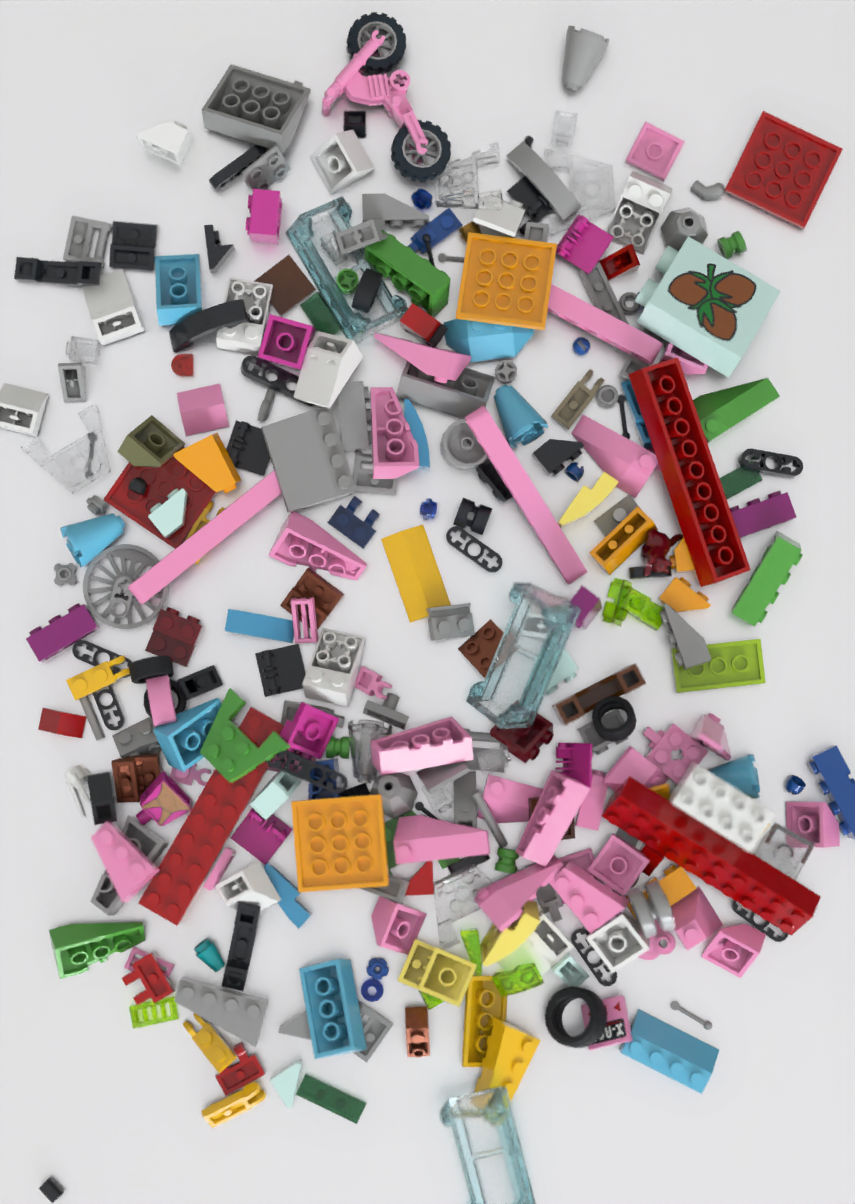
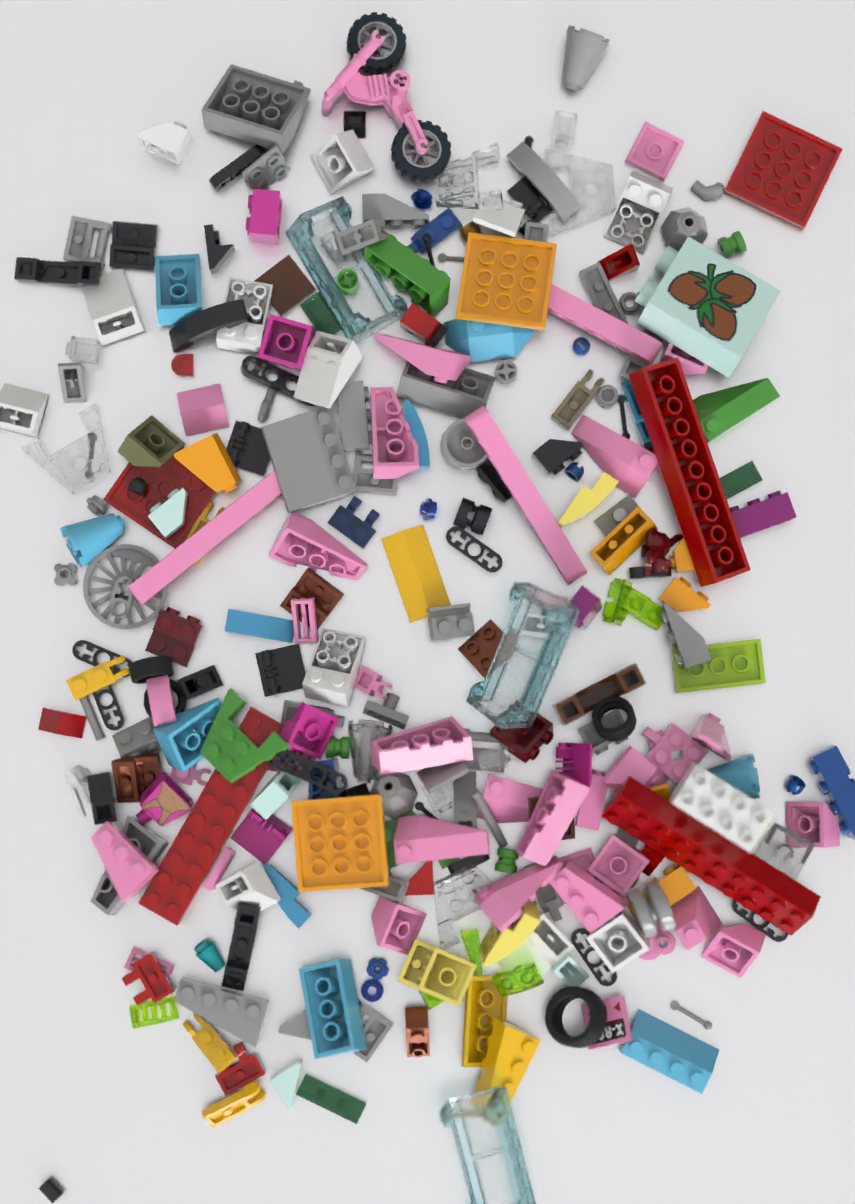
(62, 632): magenta brick -> none
(84, 944): bright green wedge -> none
(367, 290): black tyre -> none
(518, 417): medium azure cone -> none
(564, 670): light aqua slope -> none
(583, 244): dark pink hinge -> none
(767, 579): bright green wedge -> none
(780, 459): black beam -> none

